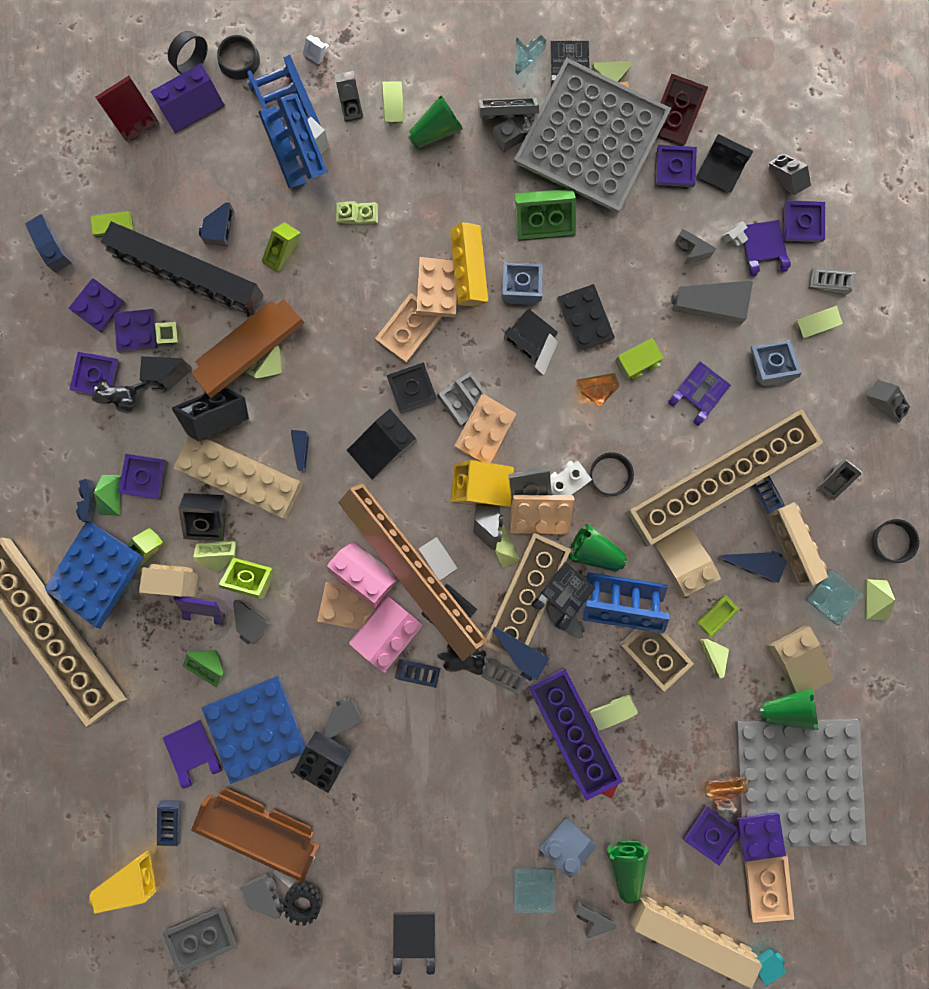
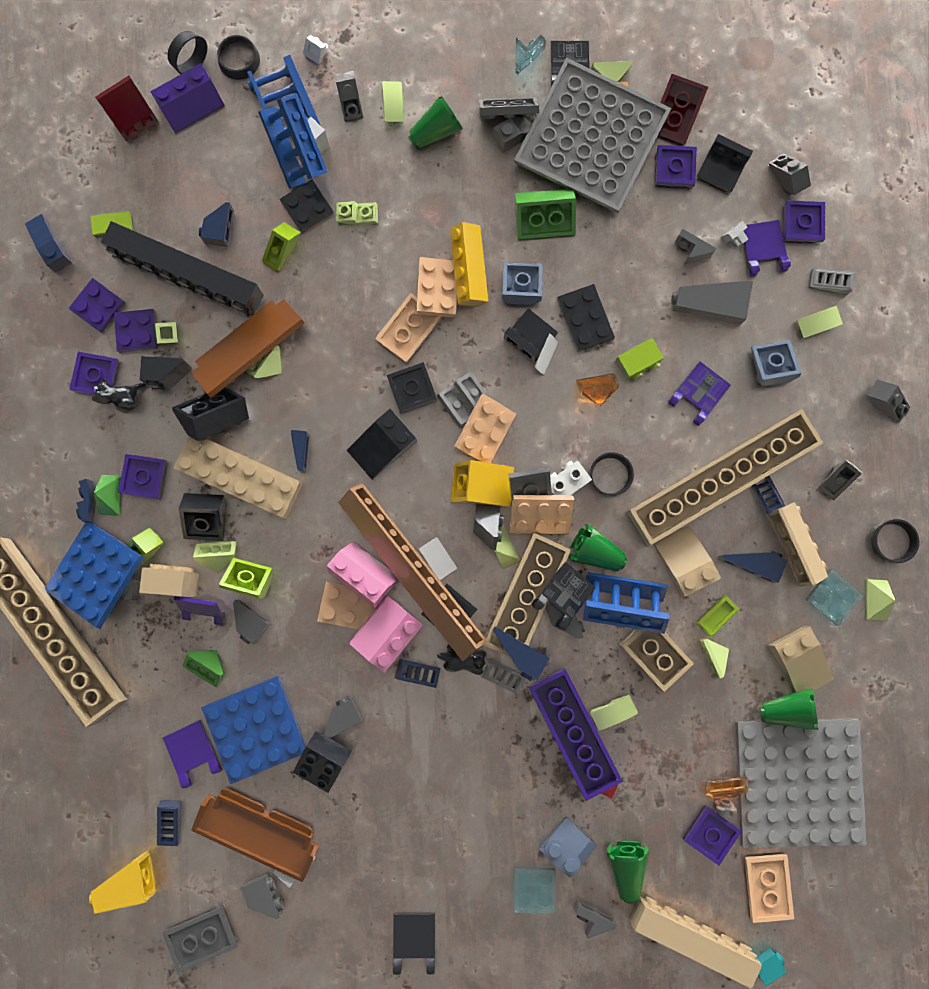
(302, 915): black tyre -> none
(306, 205): none -> black plate
(761, 837): dark purple plate -> none

